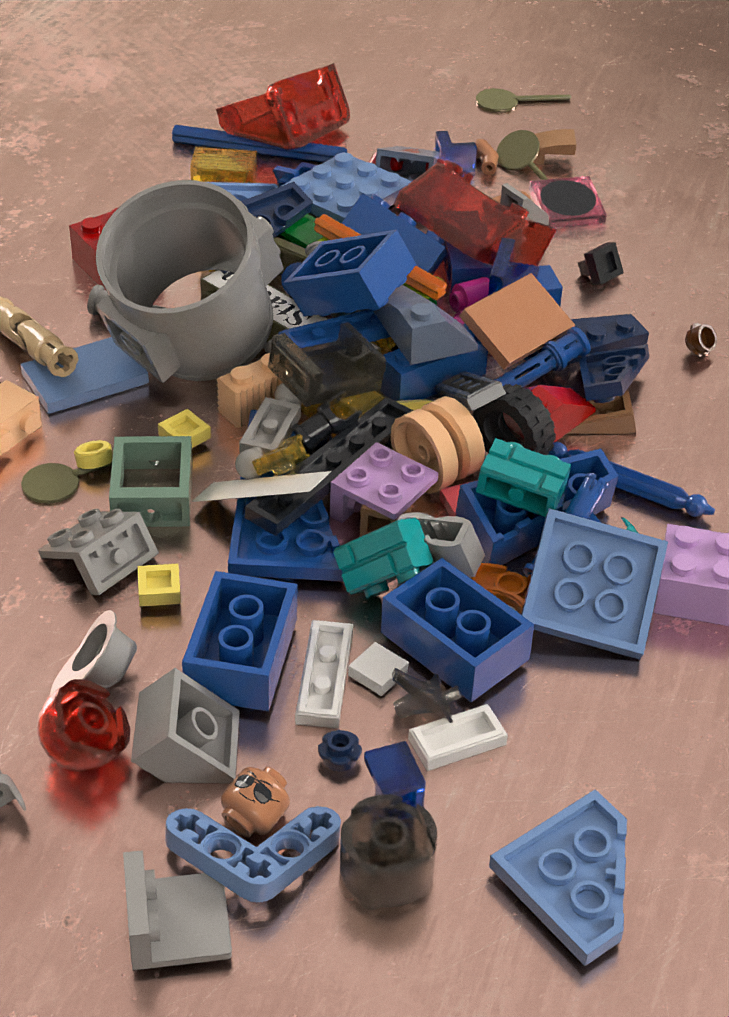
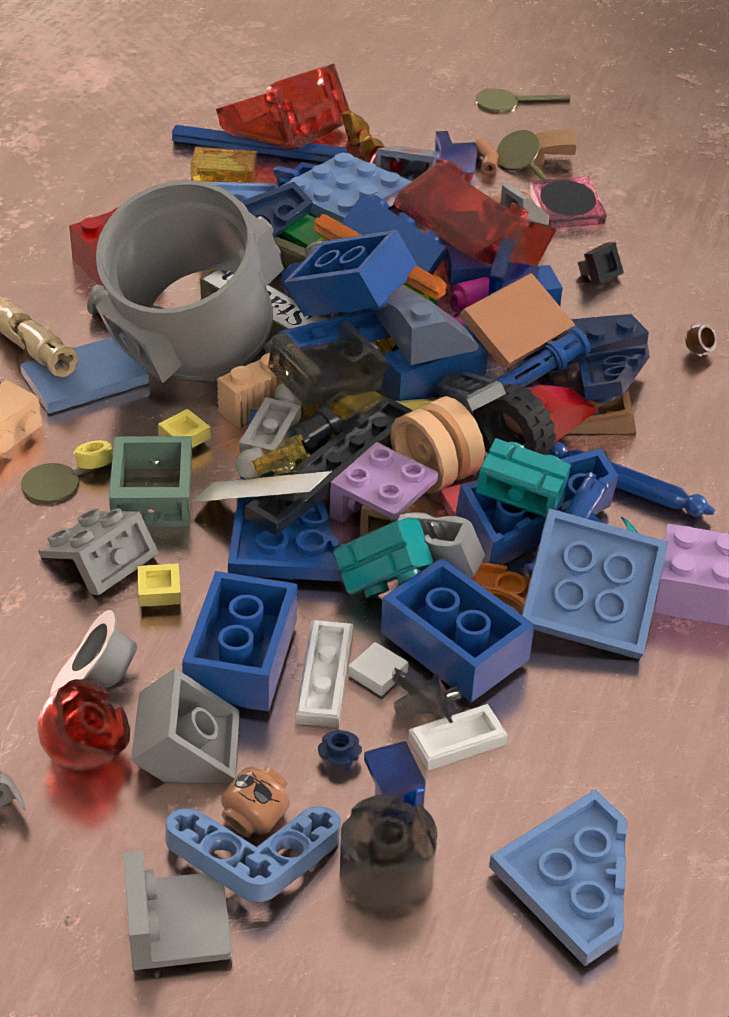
(358, 132): none -> pearl gold piece

